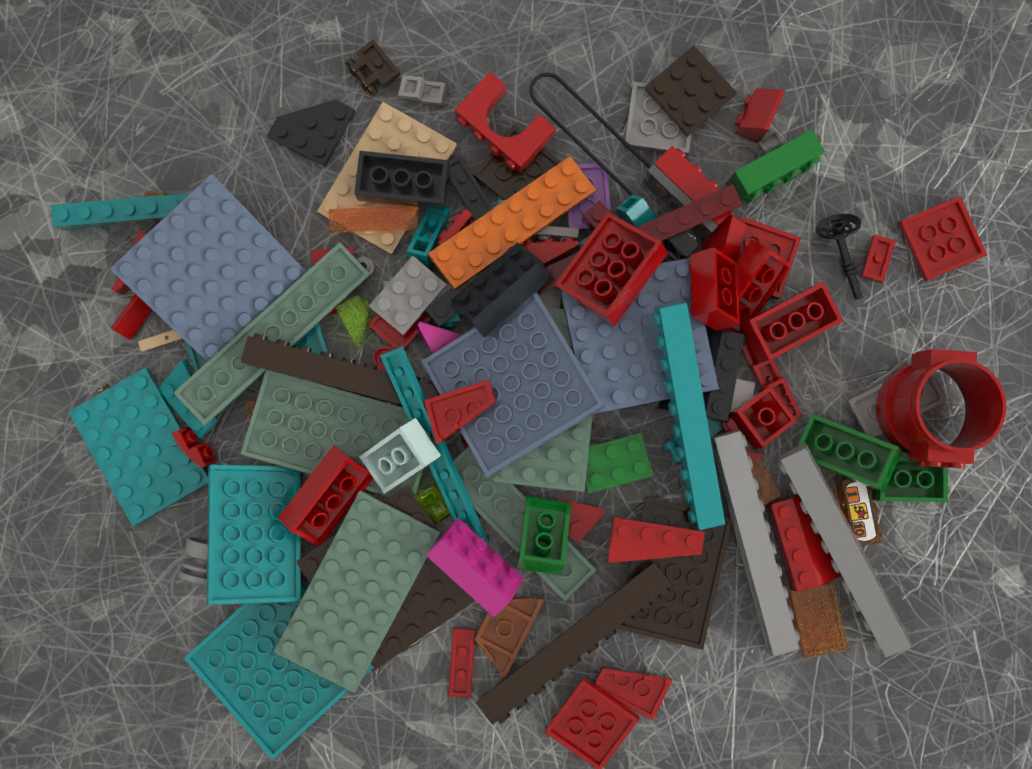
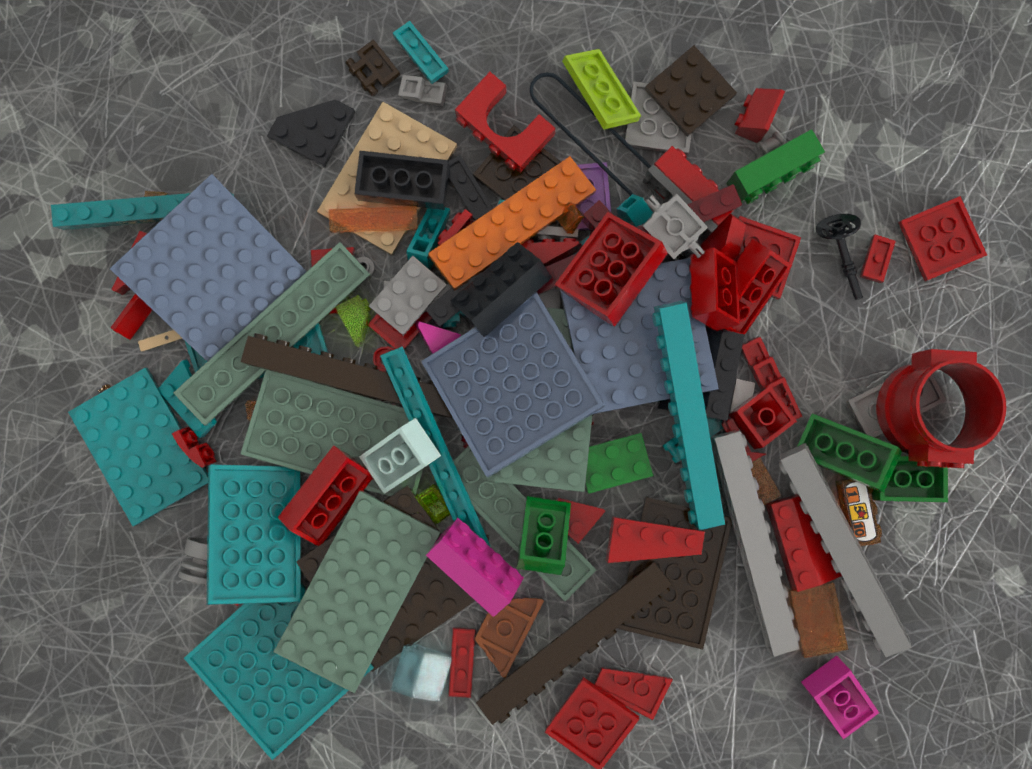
(420, 52): none -> teal plate
(421, 673): none -> clear light blue slope
(457, 408): red wing -> none
(570, 218): none -> clear orange tile
(601, 89): none -> lime plate
(675, 226): none -> light grey plate
(791, 322): red brick -> none
(840, 697): none -> dark pink slope

